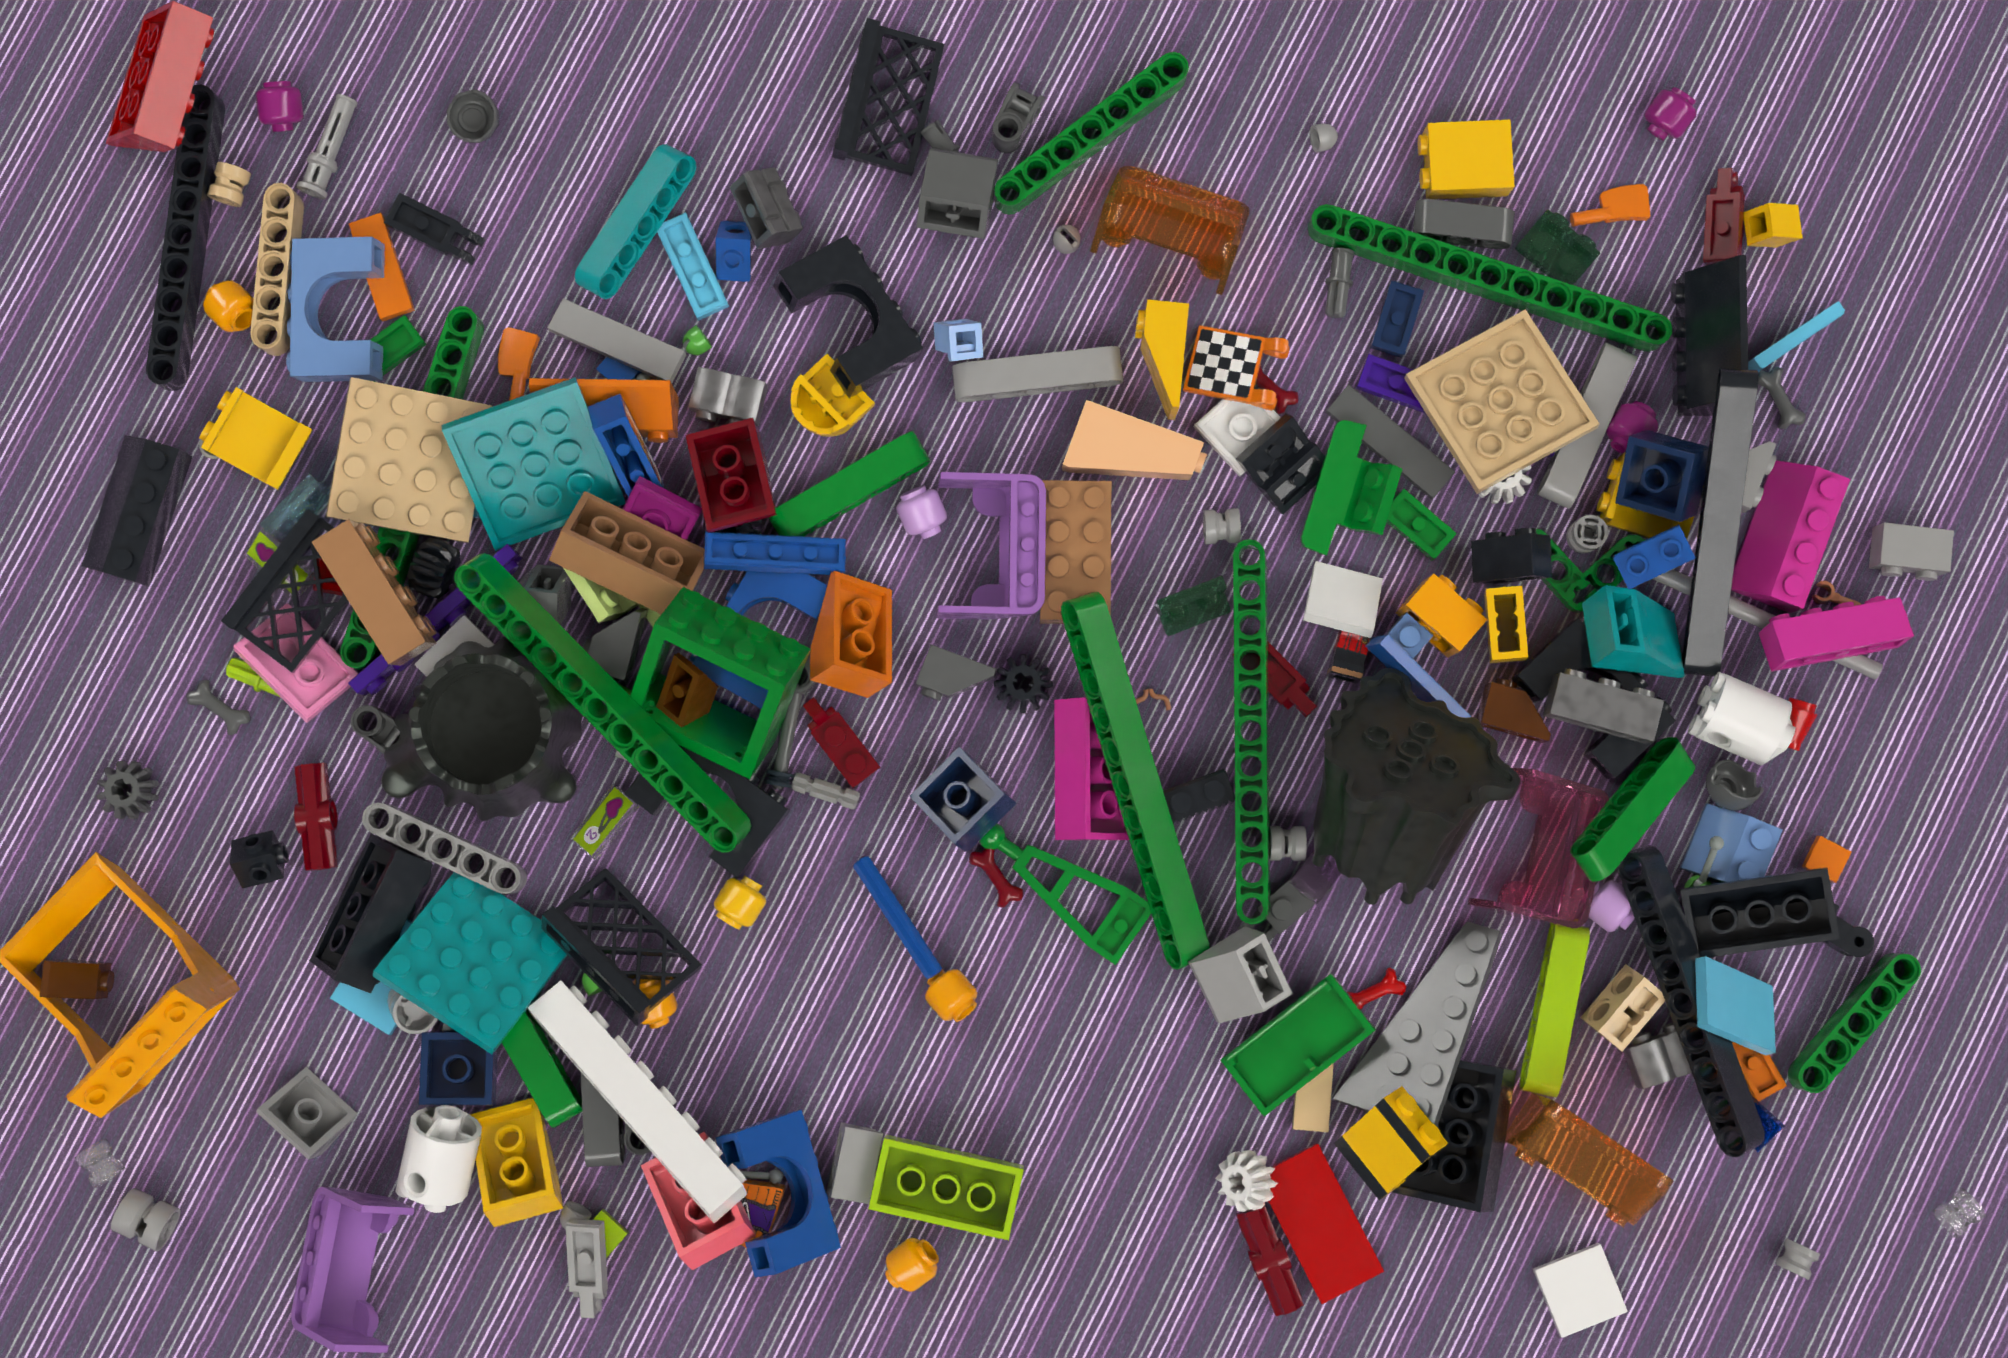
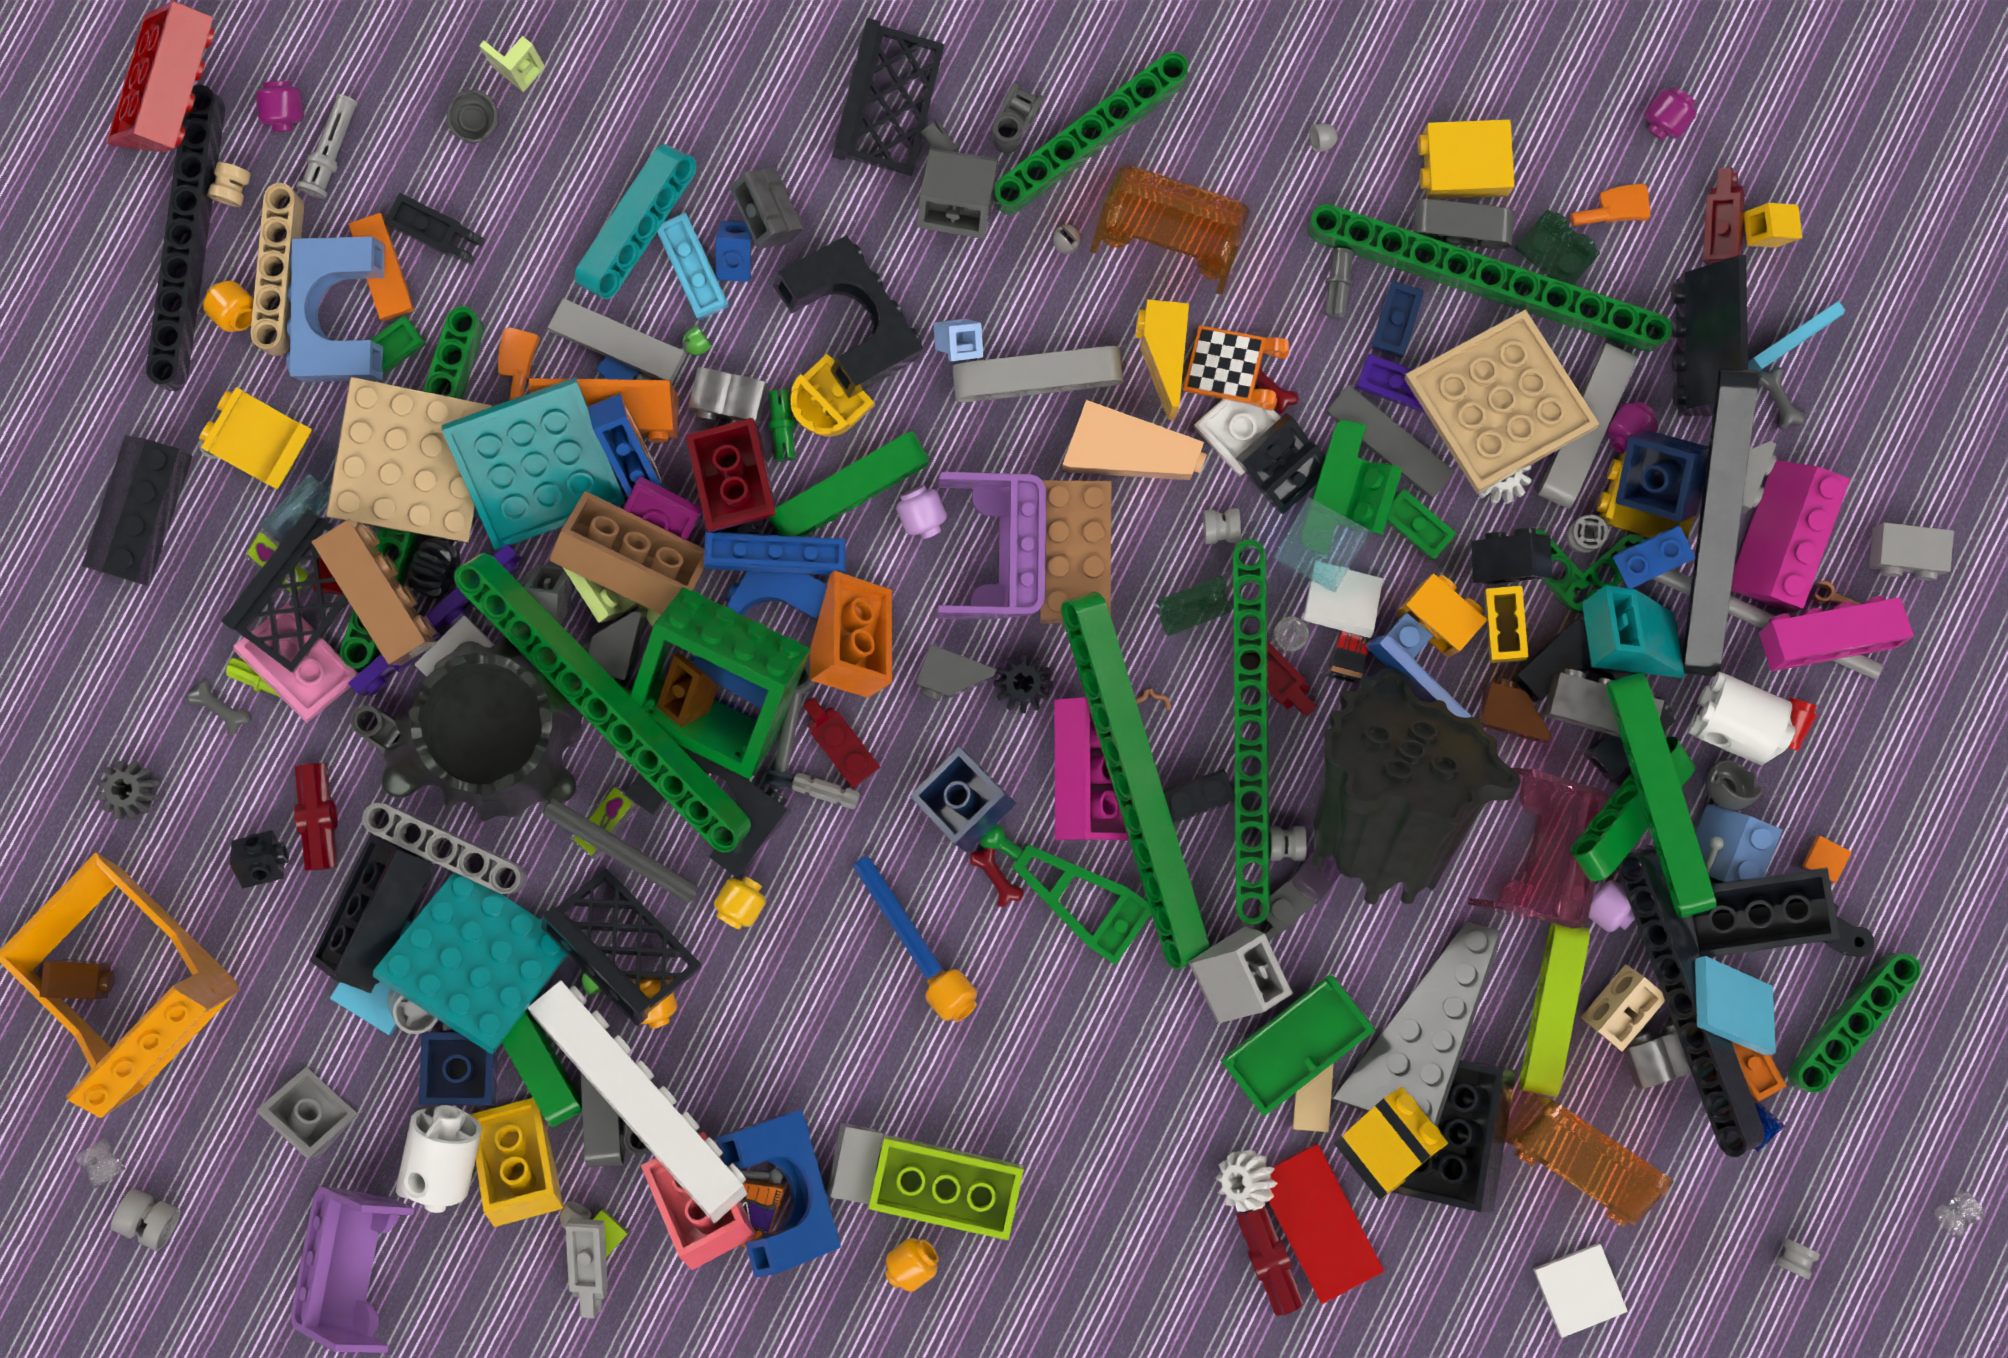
(519, 65): none -> yellowish green panel
(620, 850): none -> dark grey axle
(782, 425): none -> green pin
(1285, 639): none -> clear wheel
(1321, 544): none -> clear light blue tile
(1388, 985): red piece -> none
(1661, 795): none -> green beam

